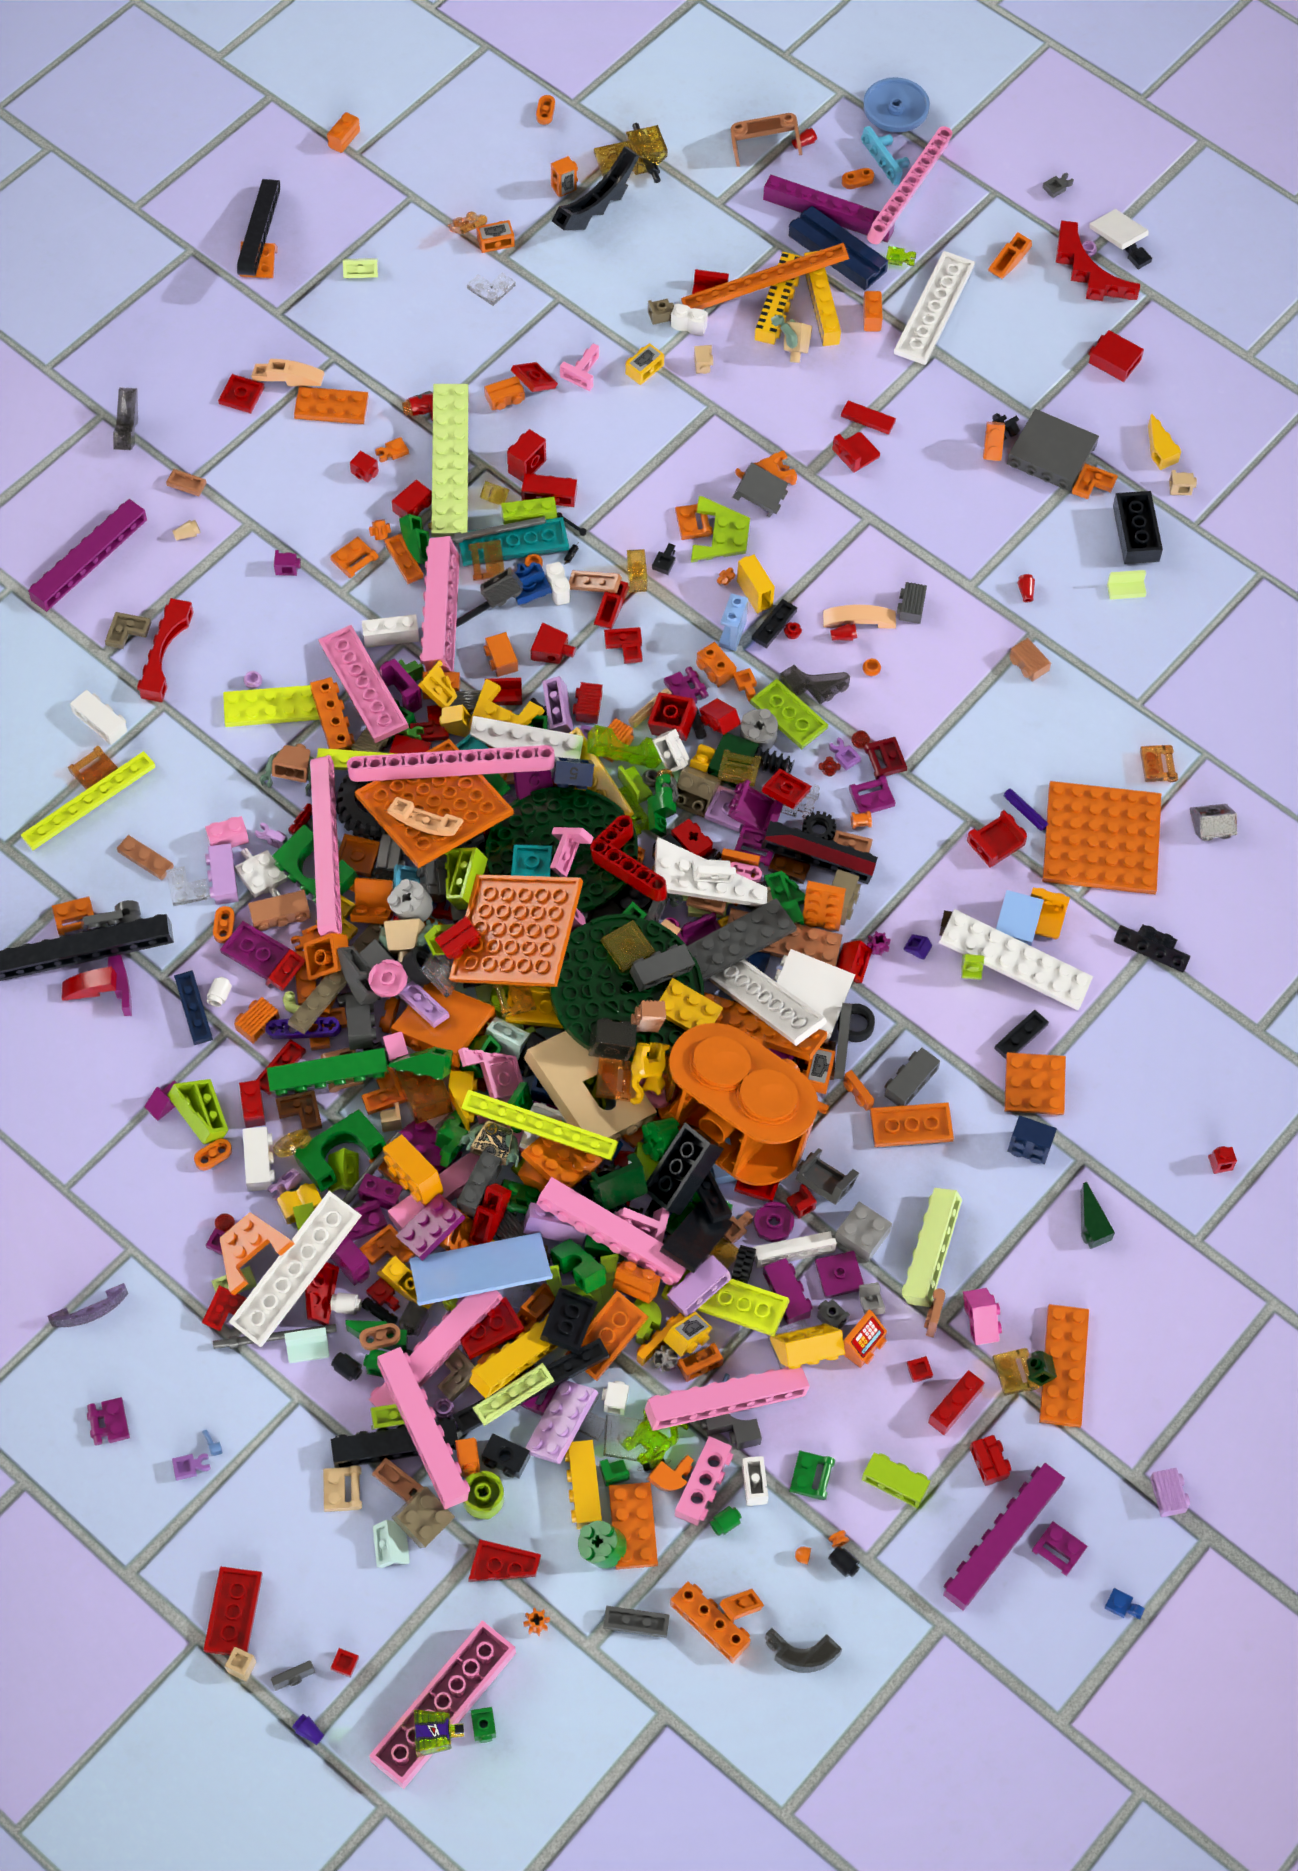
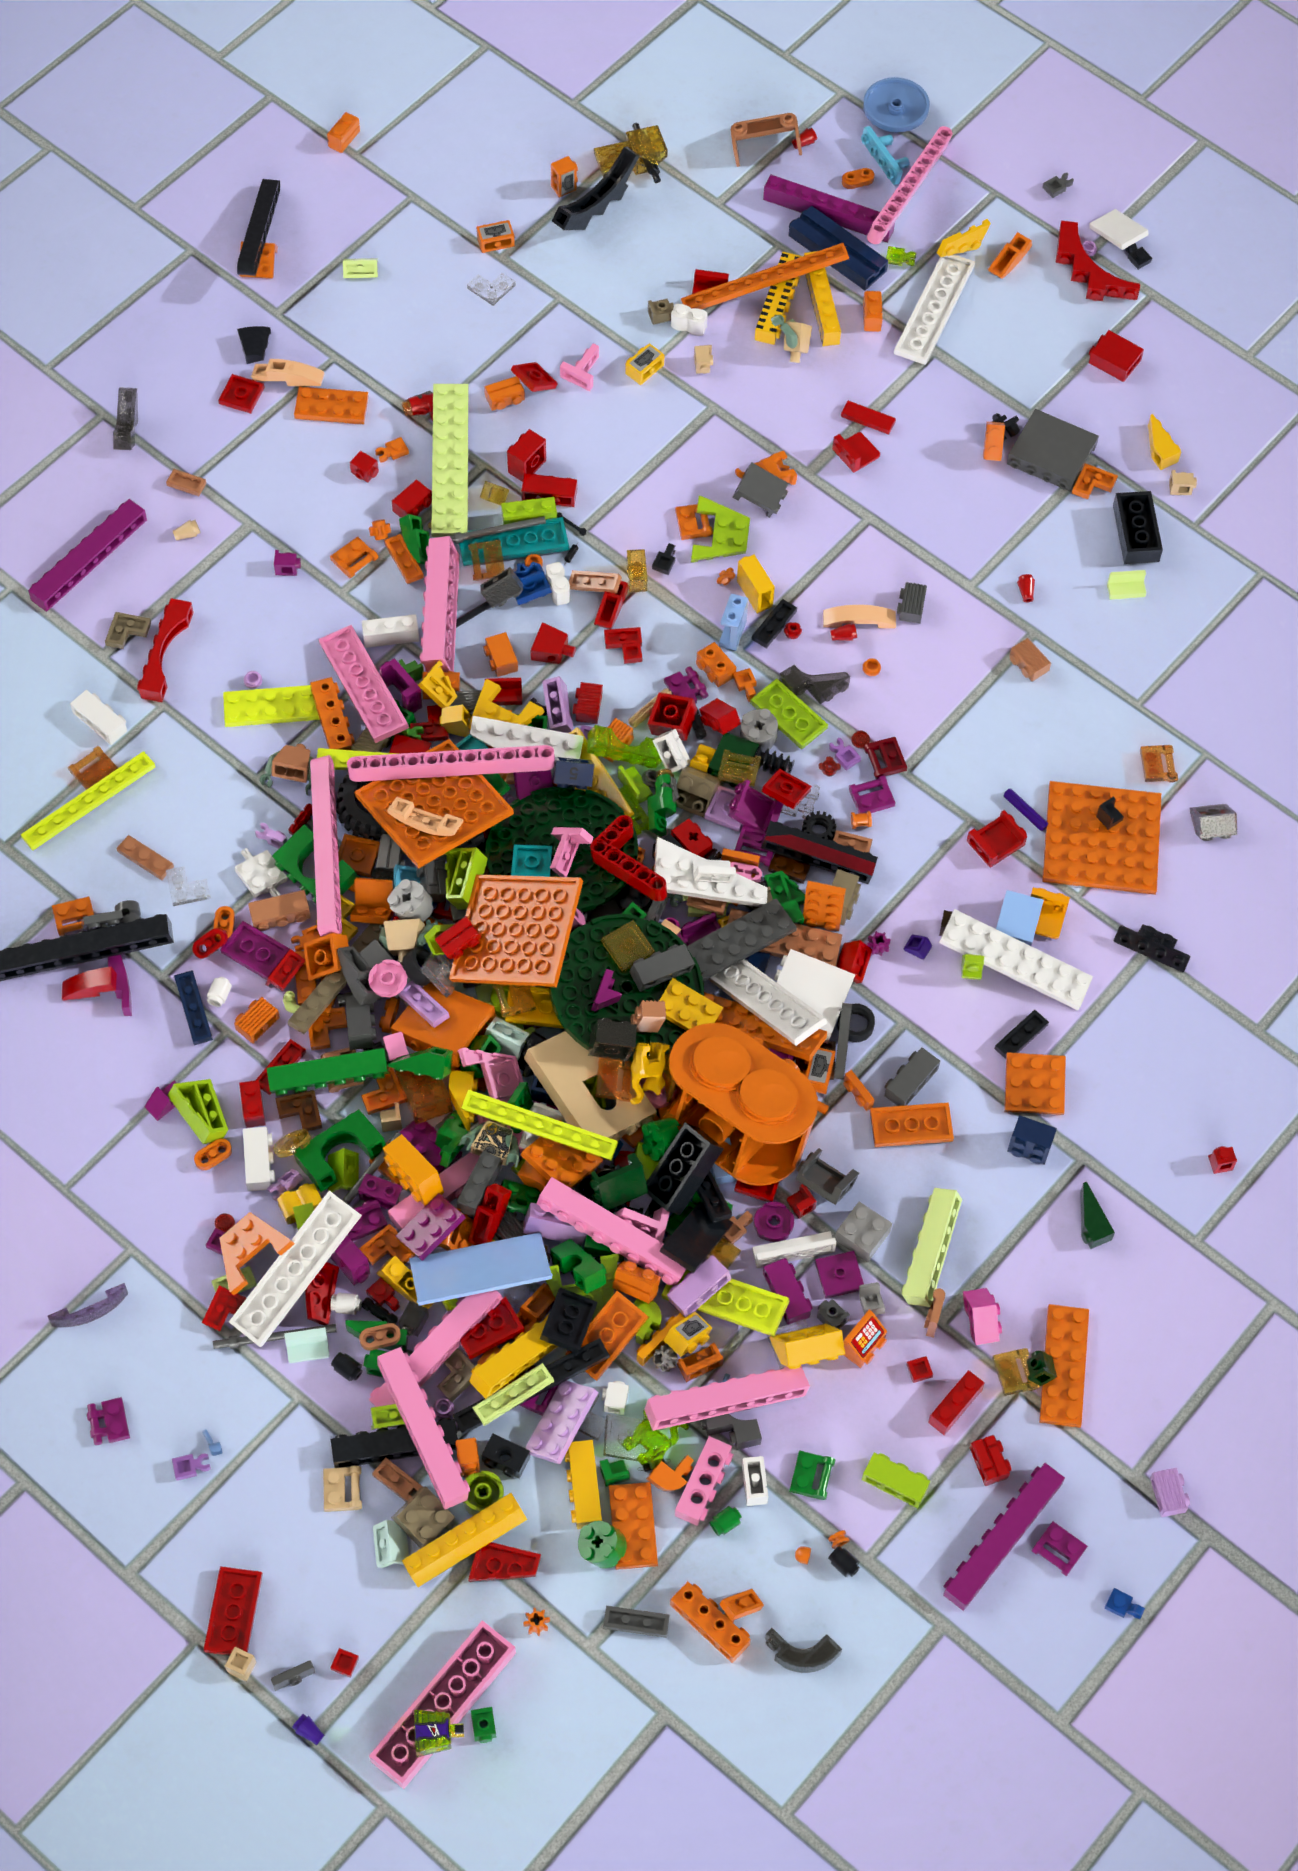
(211, 942): none -> red plate
(222, 874): lavender brick -> none
(228, 831): bright pink brick -> none
(254, 342): none -> black slope
(282, 1024): dark purple beam -> none
(464, 1540): none -> yellow brick
(468, 223): clear orange plate -> none
(545, 109): orange plate -> none
(605, 995): none -> magenta slope
(743, 1264): black tyre -> none
(964, 242): none -> yellow wing
(1109, 814): none -> black panel

